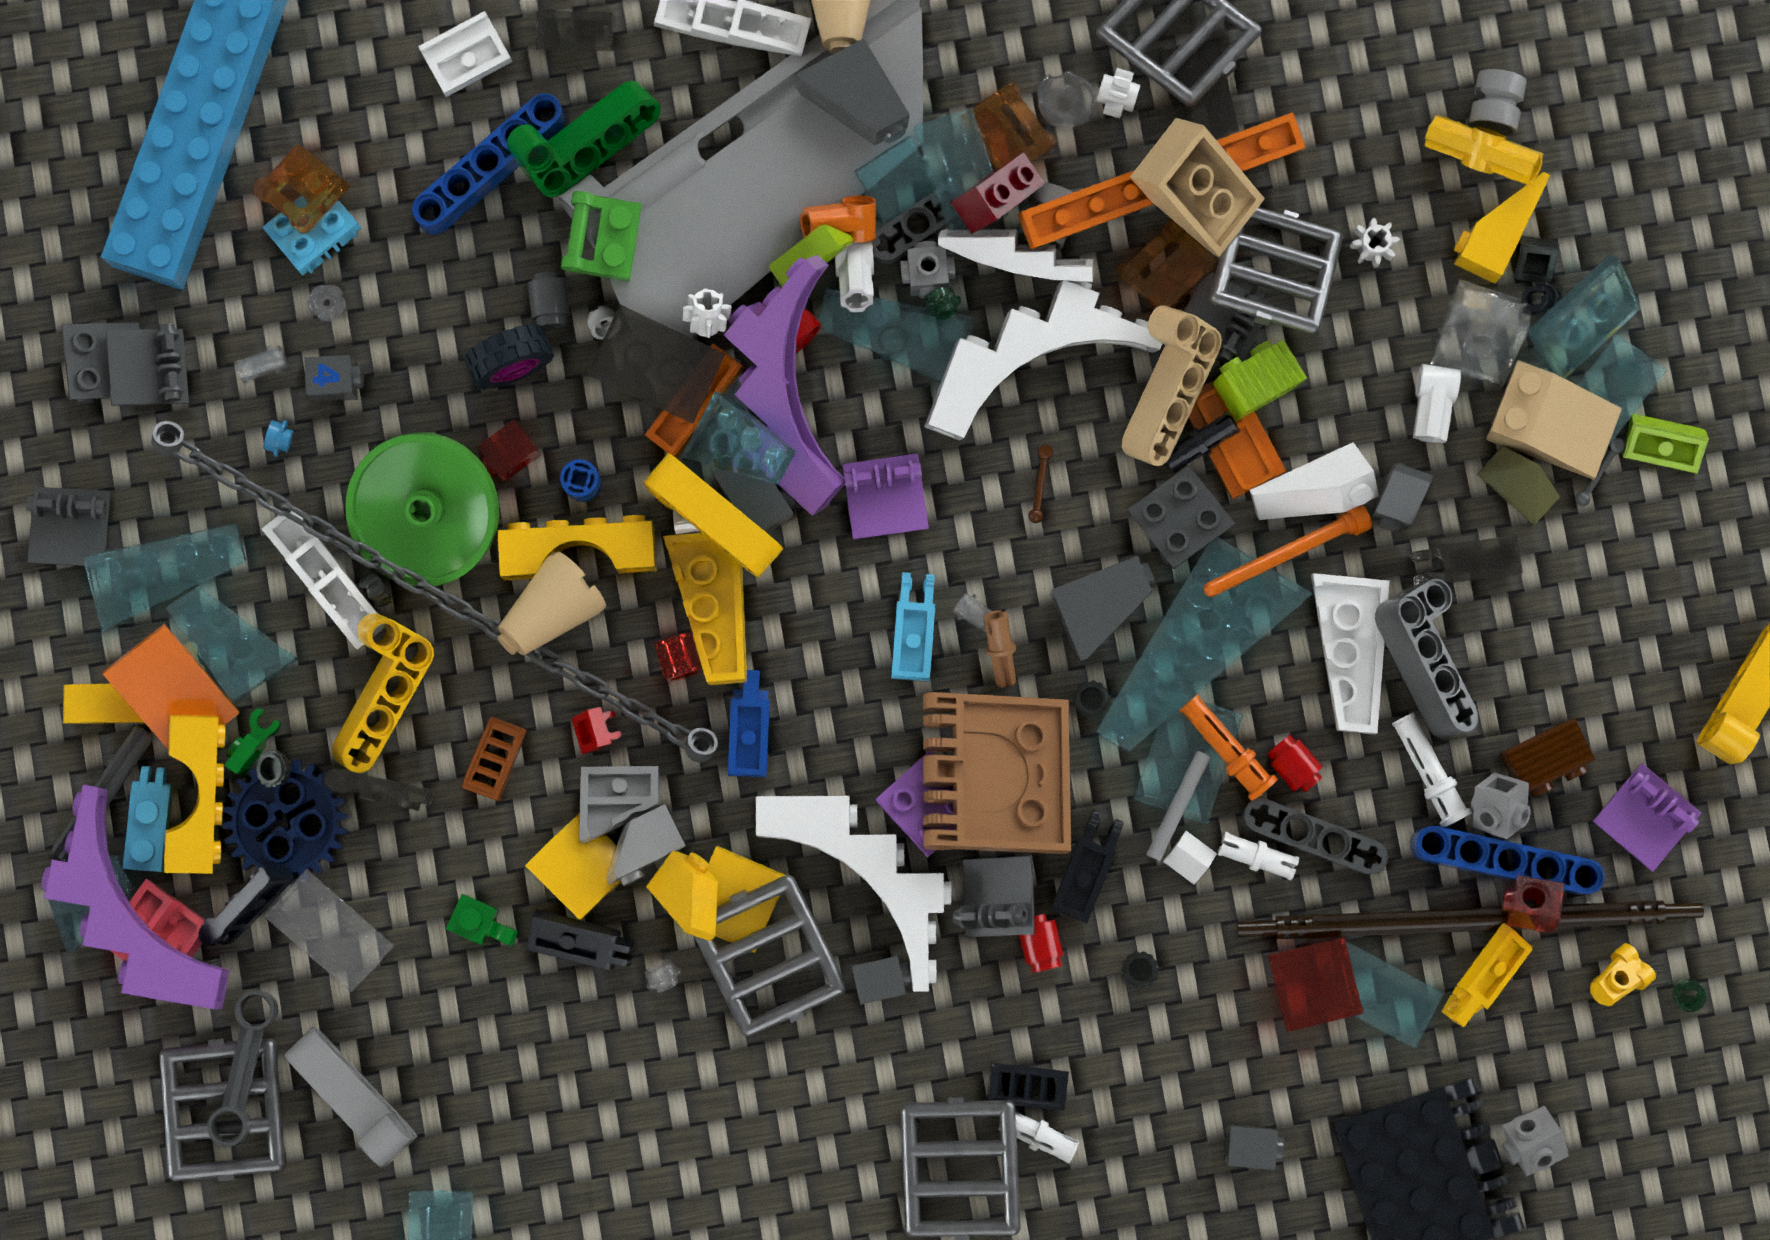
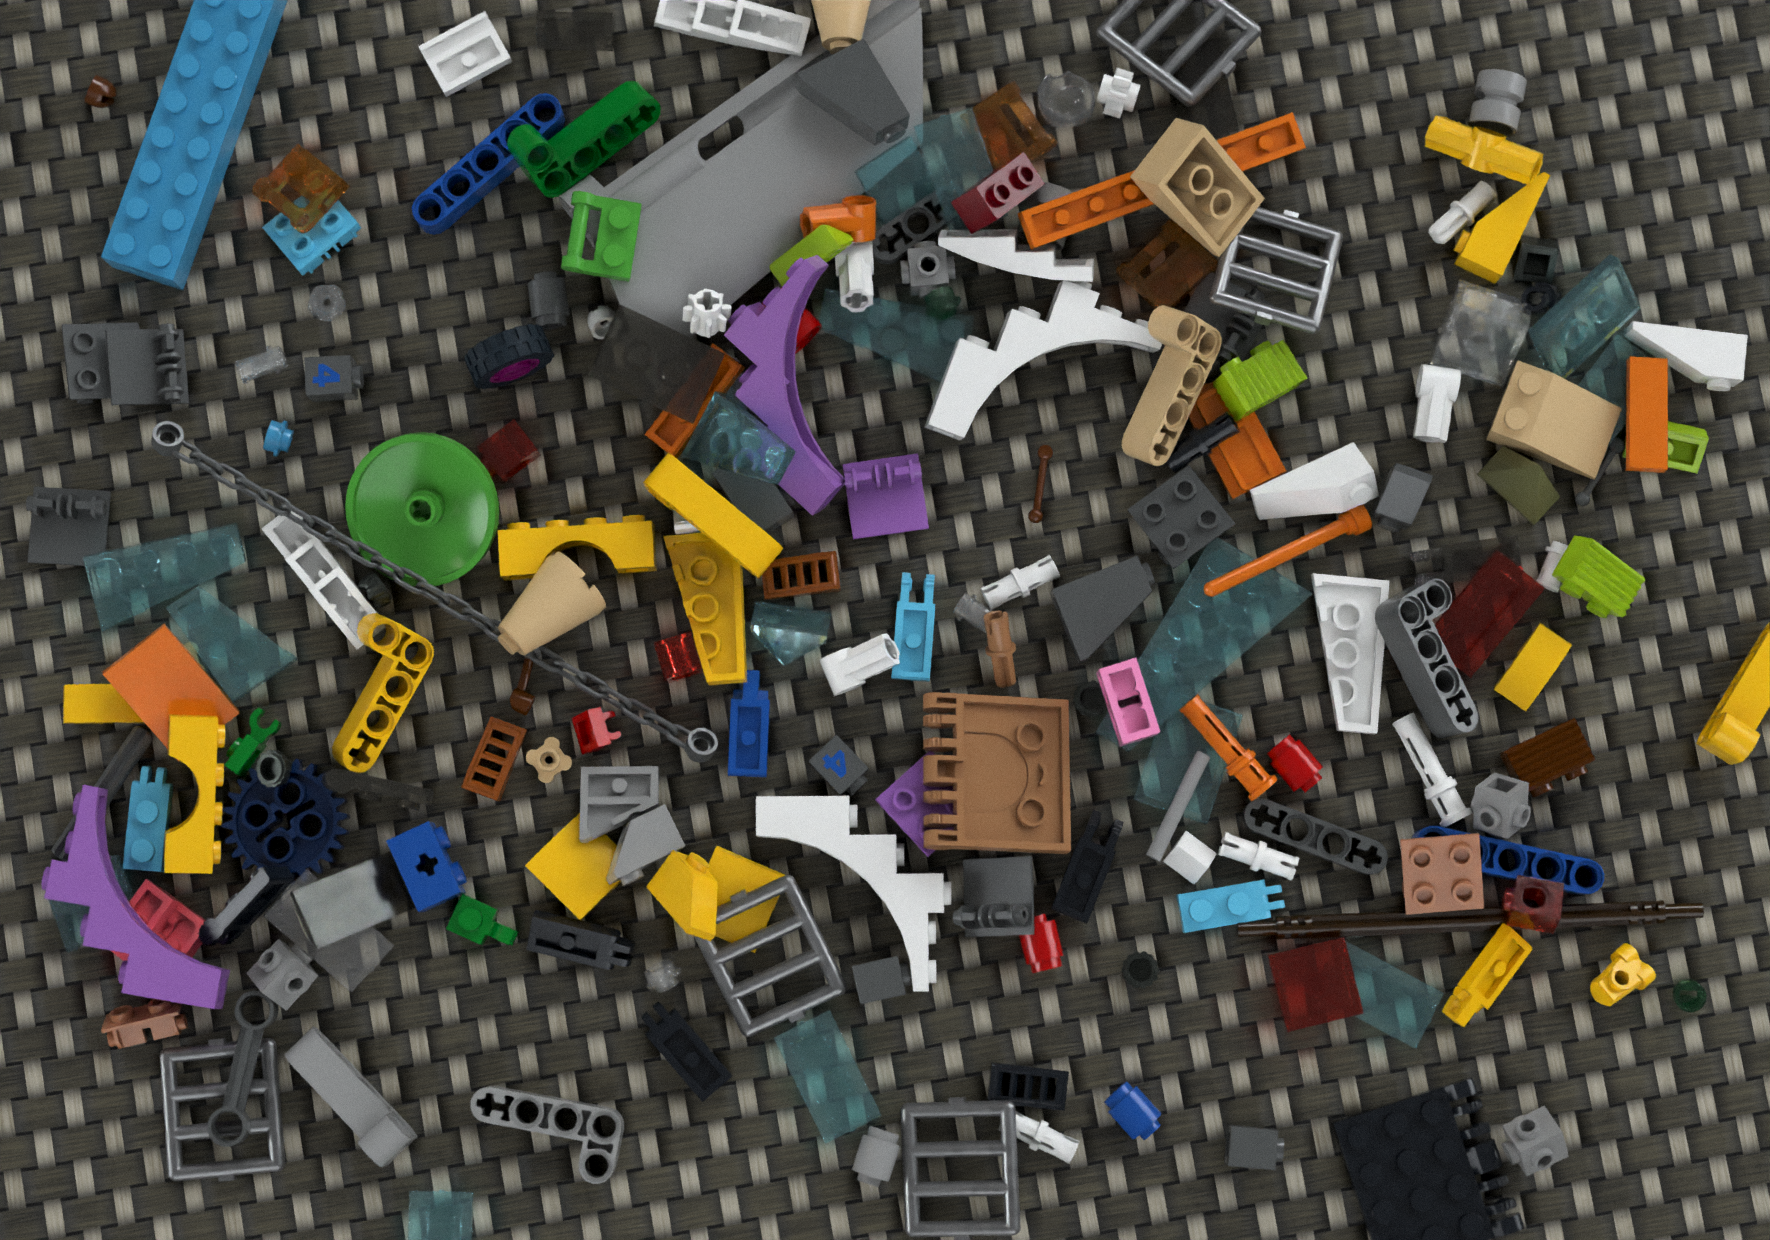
(100, 92): none -> reddish brown hinge
(127, 1024): none -> nougat hinge
(283, 973): none -> light grey brick
(351, 900): none -> clear smoke piece
(409, 853): none -> blue brick
(519, 699): none -> reddish brown hand
(547, 771): none -> tan plate
(547, 1124): none -> light grey beam
(585, 486): blue wheel -> none
(686, 1052): none -> black hinge
(789, 630): none -> clear light blue slope
(813, 559): none -> dark orange slope
(827, 1076): none -> clear light blue piece
(840, 767): none -> dark grey brick
(852, 666): none -> white piece
(876, 1156): none -> light grey brick
(1020, 582): none -> white pin
(1128, 702): none -> bright pink brick
(1133, 1111): none -> blue brick
(1227, 905): none -> medium azure hinge
(1380, 232): white gear -> none
(1442, 873): none -> nougat hinge
(1462, 213): none -> white axle
(1486, 611): none -> clear red piece
(1532, 666): none -> yellow slope
(1553, 557): none -> white pin
(1597, 577): none -> lime brick
(1647, 414): none -> orange tile
(1647, 817): medium lavender hinge -> none
(1696, 353): none -> white slope

